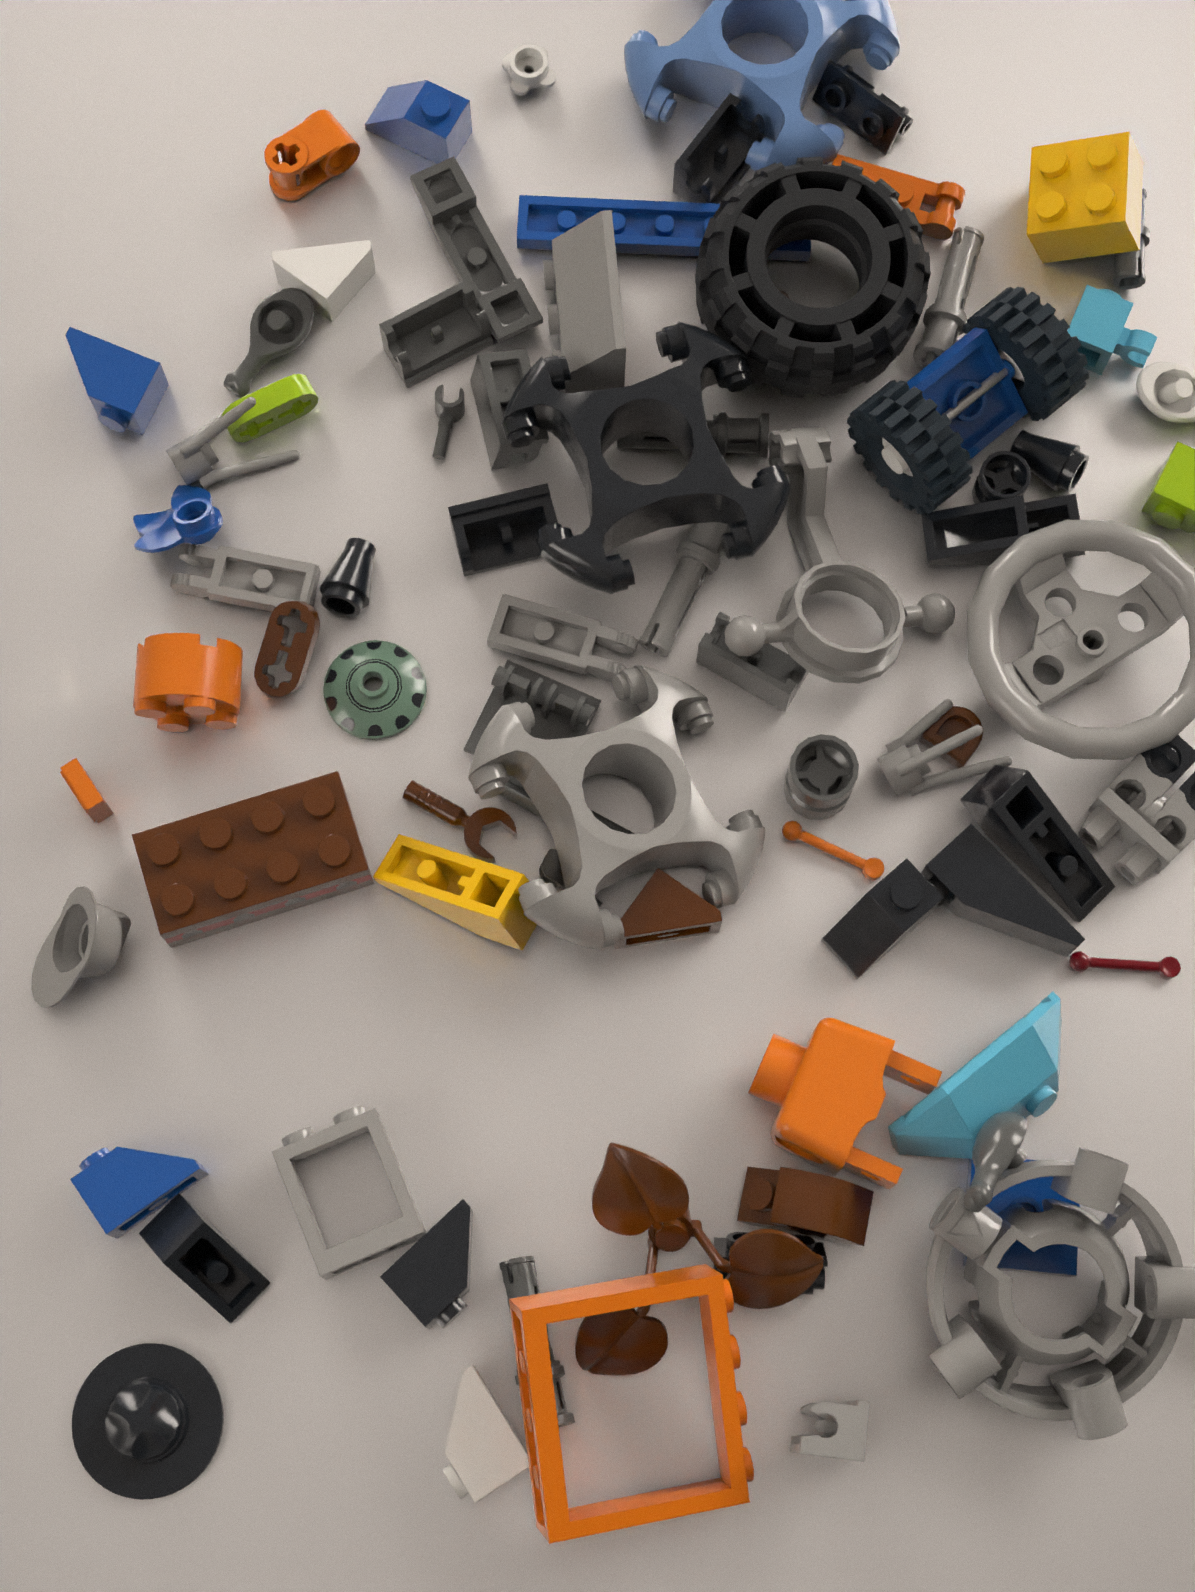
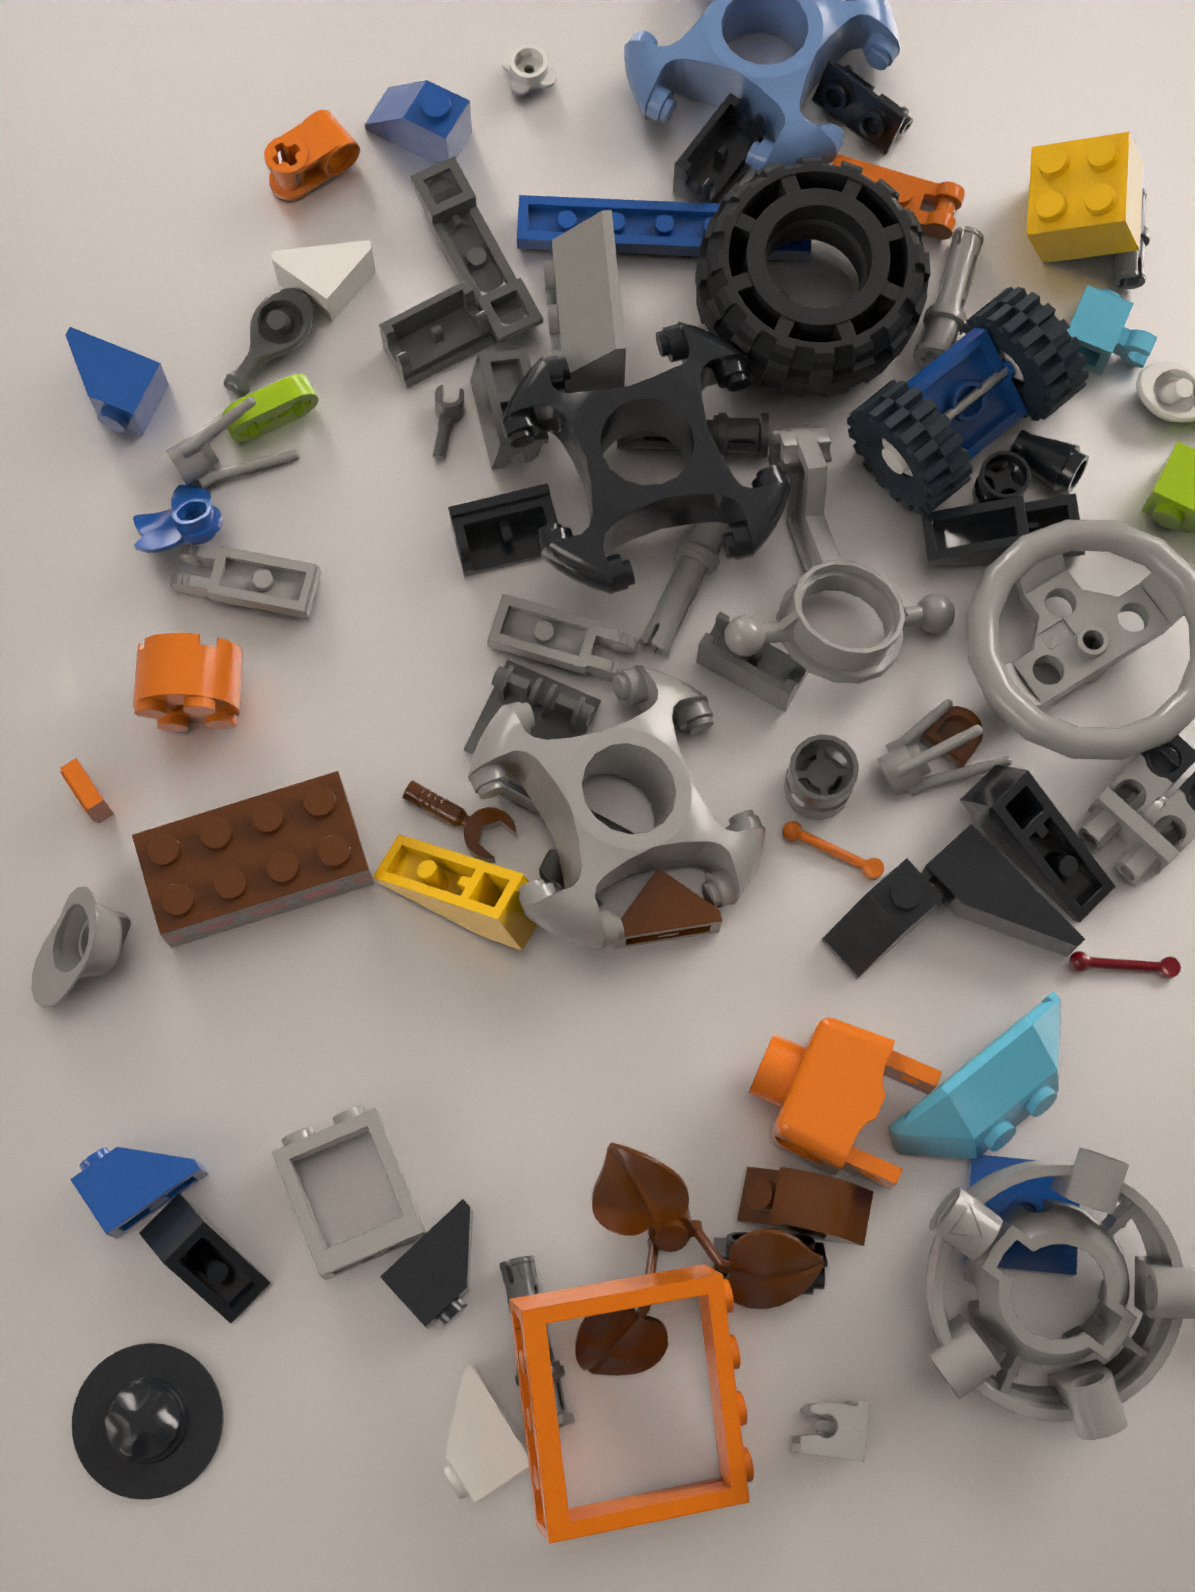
(275, 644): reddish brown beam -> none
(349, 581): black cone -> none
(378, 712): sand green dish -> none
(993, 1151): dark grey piece -> none

